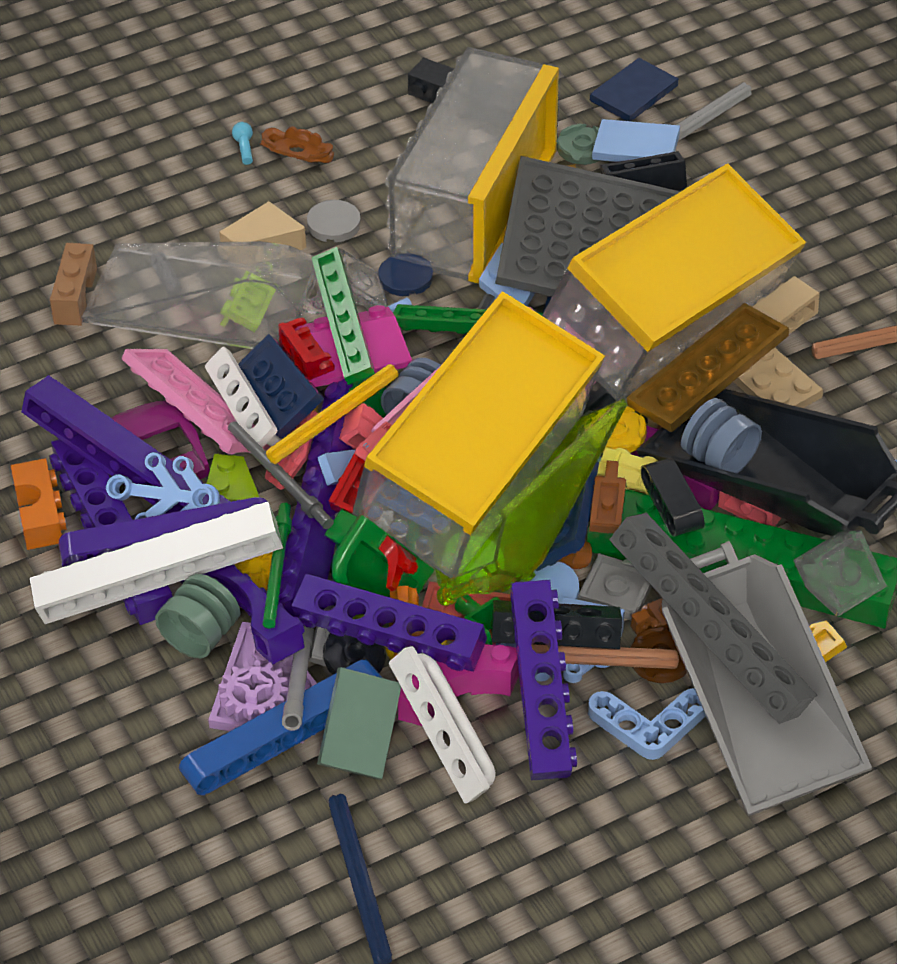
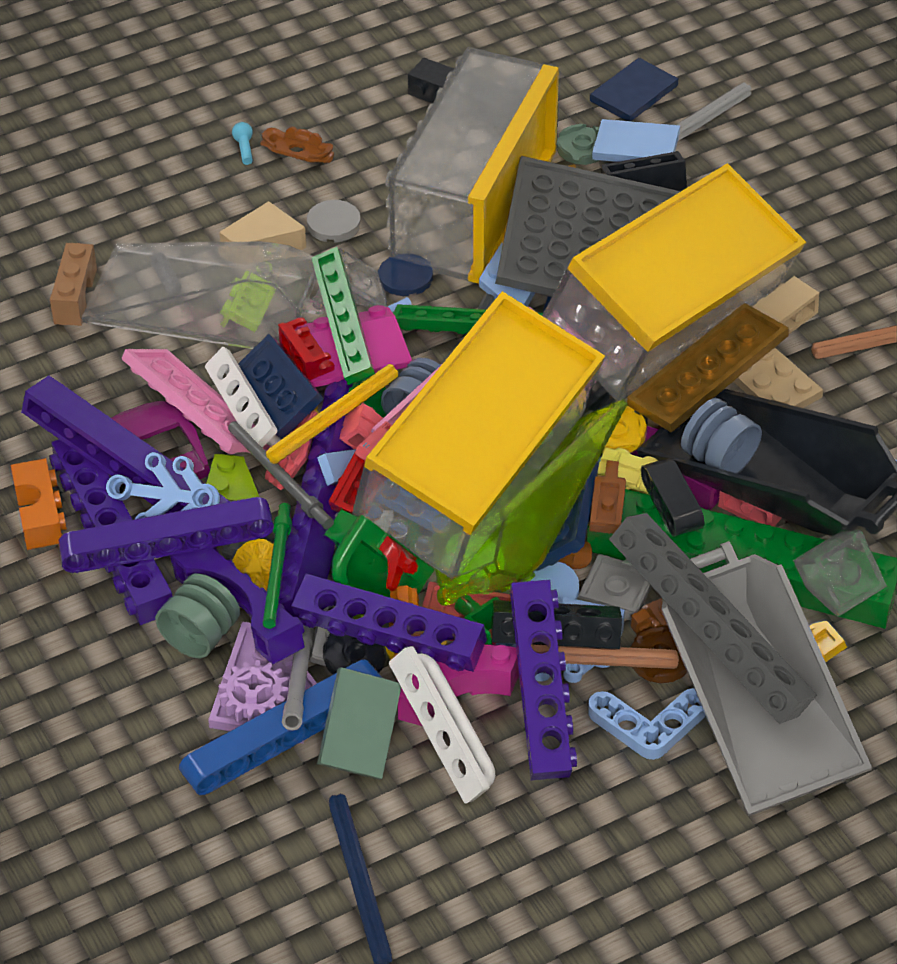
(155, 563): white brick -> none

